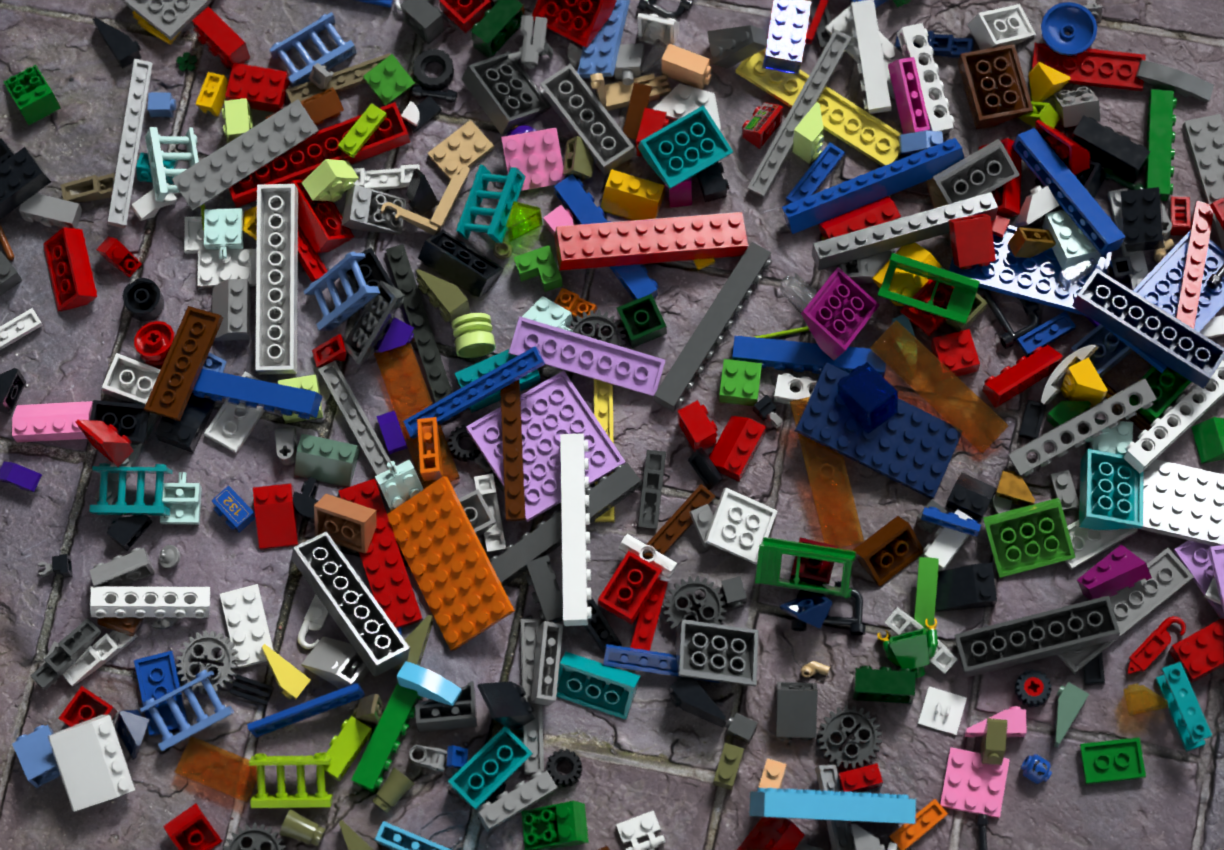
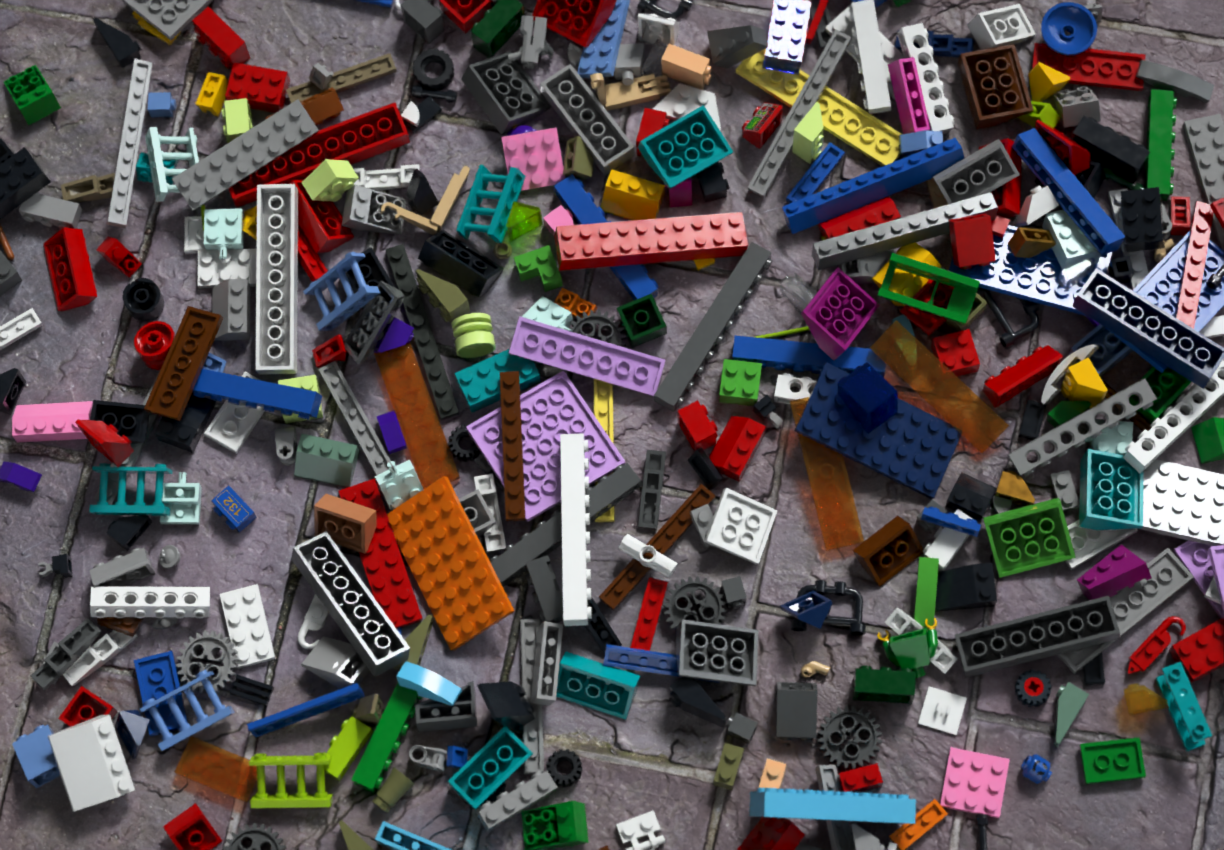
(130, 380): white slope -> none
(147, 206): white slope -> none
(186, 61): dark green plant -> none
(275, 516): red slope -> none
(286, 675): light yellow slope -> none
(301, 829): olive plant -> none
(304, 502): black brick -> none
(328, 58): medium blue fence -> none
(362, 130): lime plate -> none
(388, 80): bright green brick -> none
(429, 449): orange slope -> none
(460, 149): tan plate -> none
(478, 389): blue plate -> none
(630, 587): red brick -> none
(638, 102): reddish brown tile -> none
(771, 557): green piece -> none
(813, 569): dark red slope -> none
(994, 741): olive slope -> none
(1015, 723): bright pink slope -> none
(1046, 333): blue plate -> none

